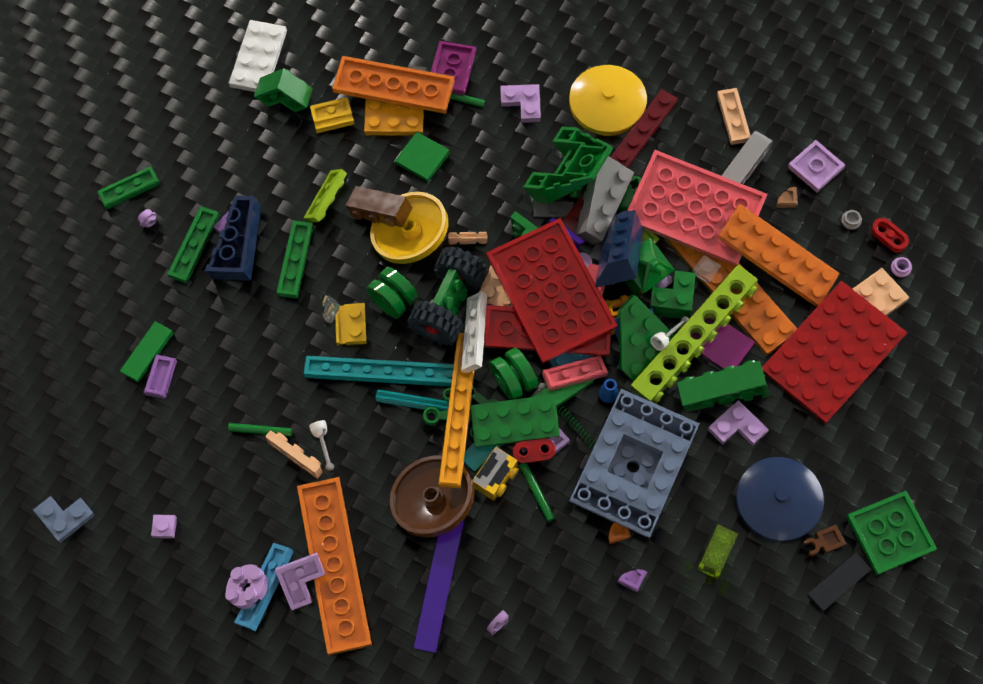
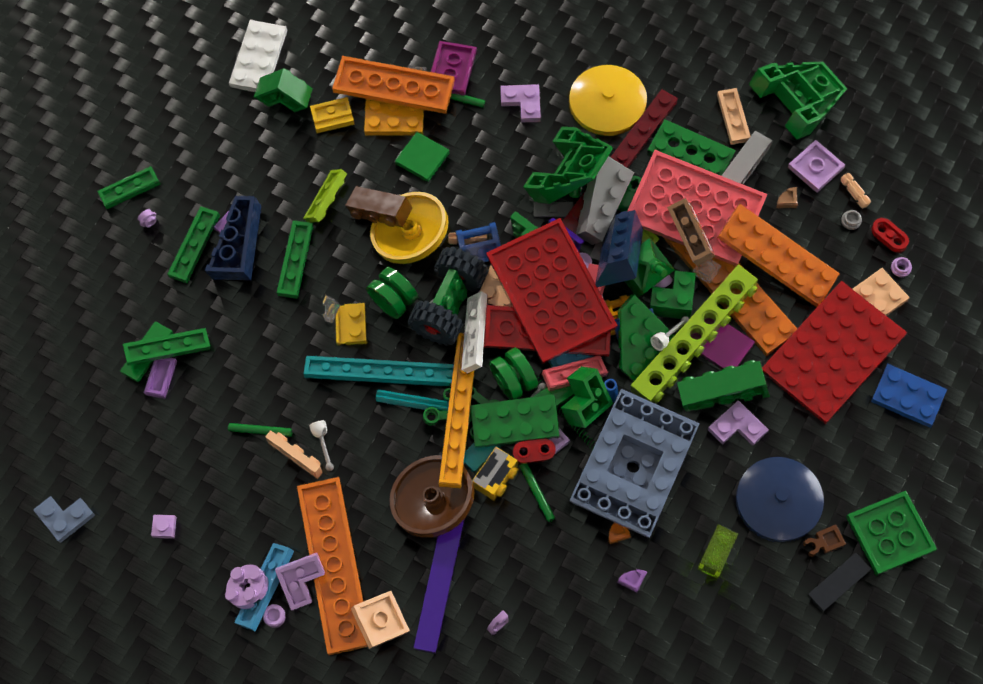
(166, 346): none -> green plate
(274, 616): none -> lavender tile
(380, 619): none -> light nougat plate
(479, 248): none -> blue plate
(590, 397): none -> green brick
(690, 140): none -> green plate
(691, 231): none -> medium nougat brick
(804, 89): none -> green wedge
(855, 190): none -> light nougat axle
(909, 395): none -> blue plate

